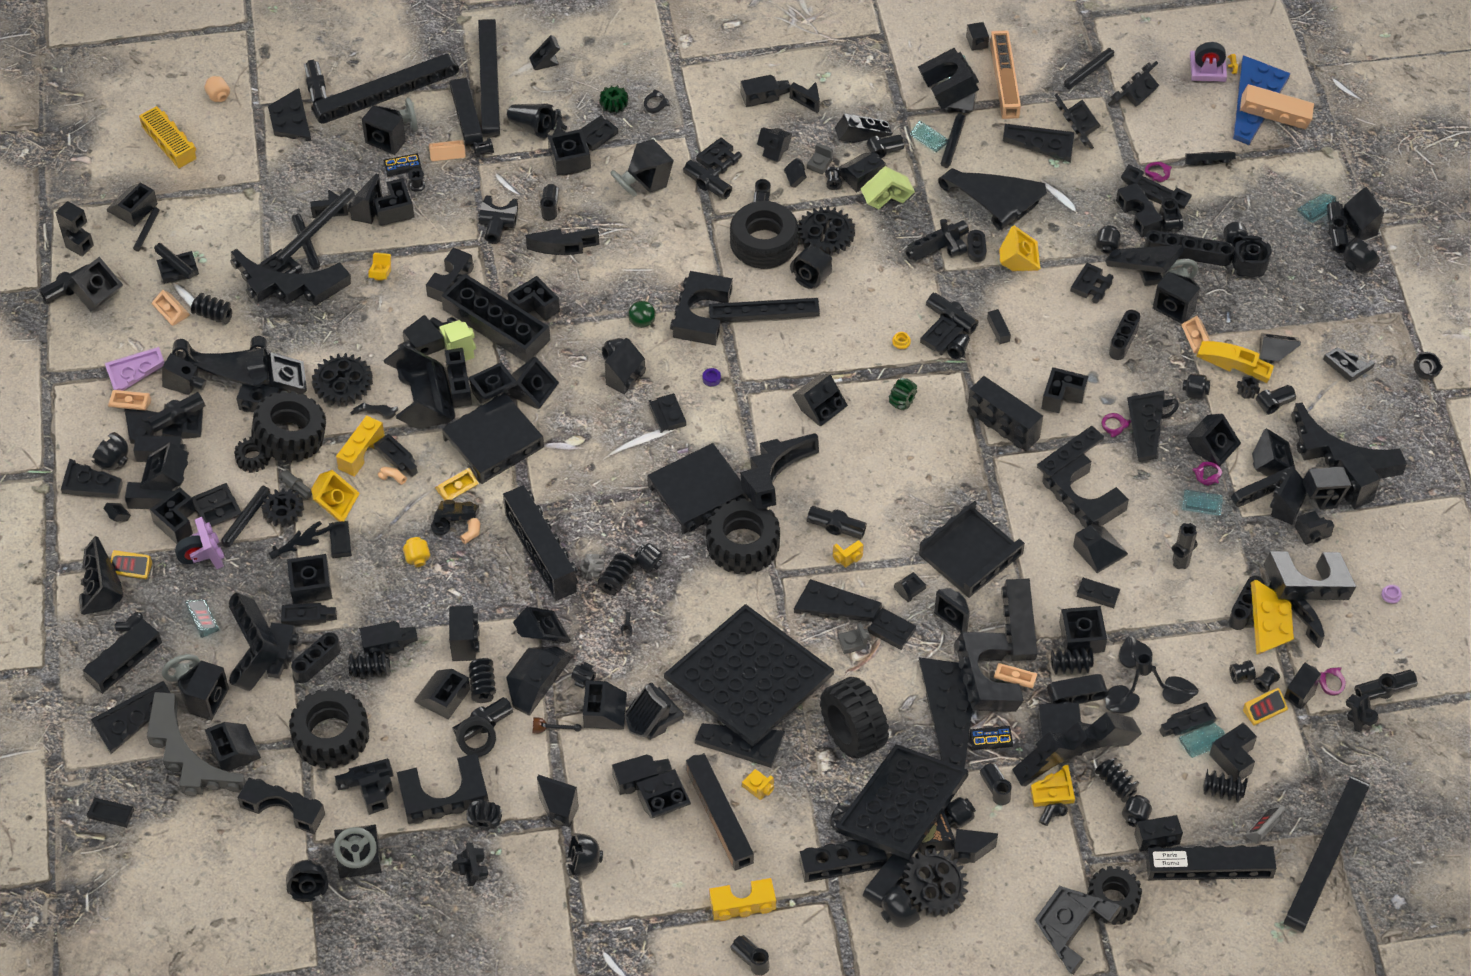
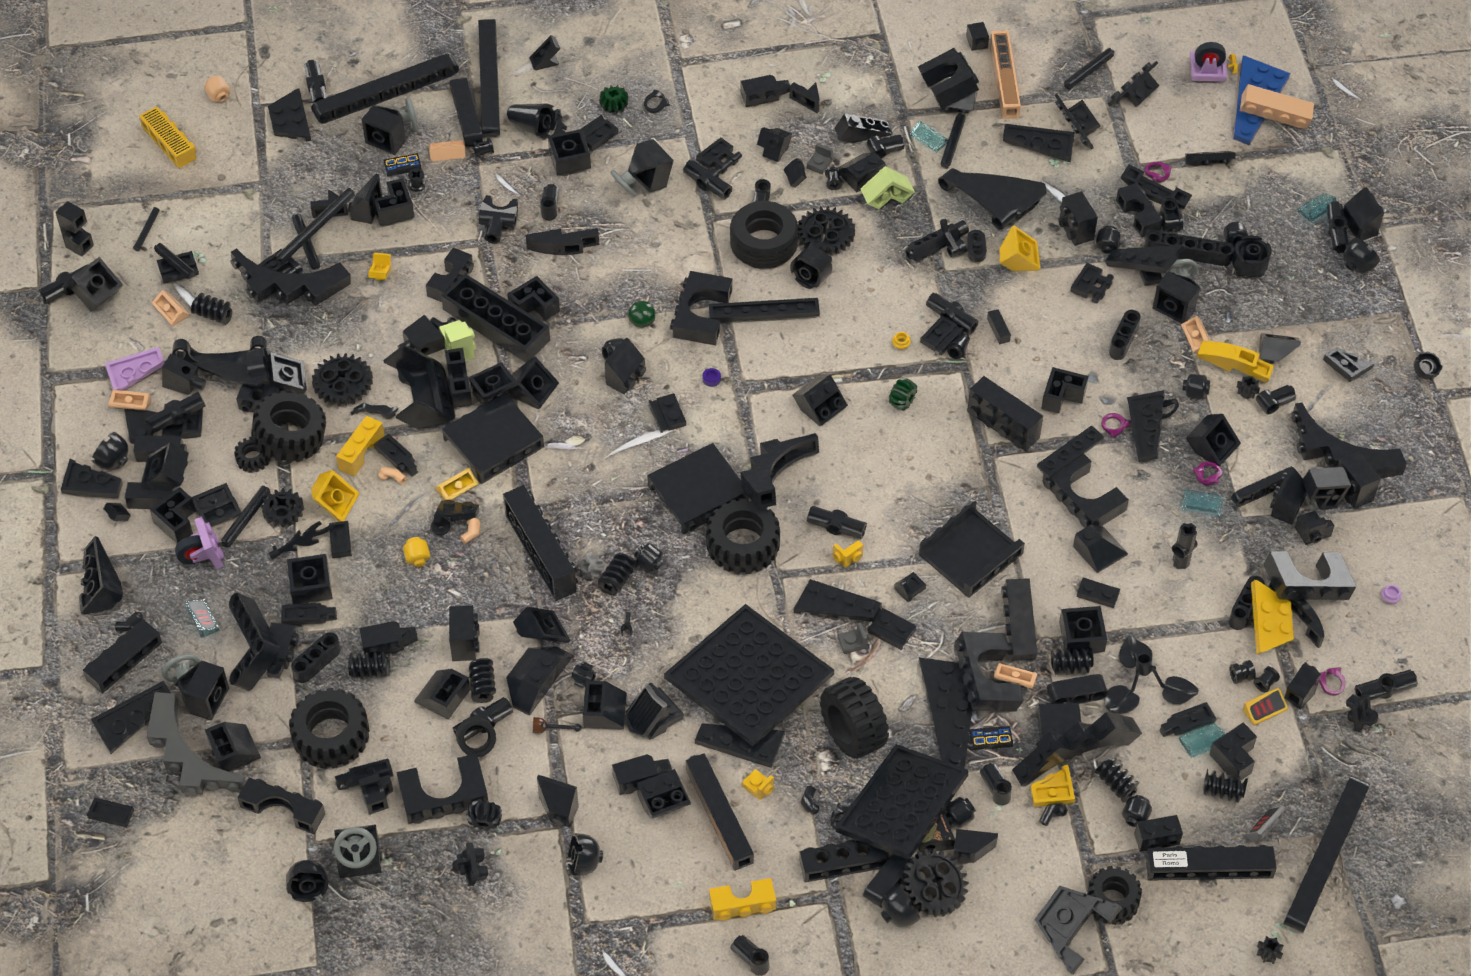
(131, 564): slope -> none
(134, 204): black slope -> none
(295, 484): dark grey axle -> none
(808, 802): none -> black arm
(952, 609): black slope -> none
(1078, 218): none -> black brick
(1270, 950): none -> black gear
(1272, 454): black slope -> none

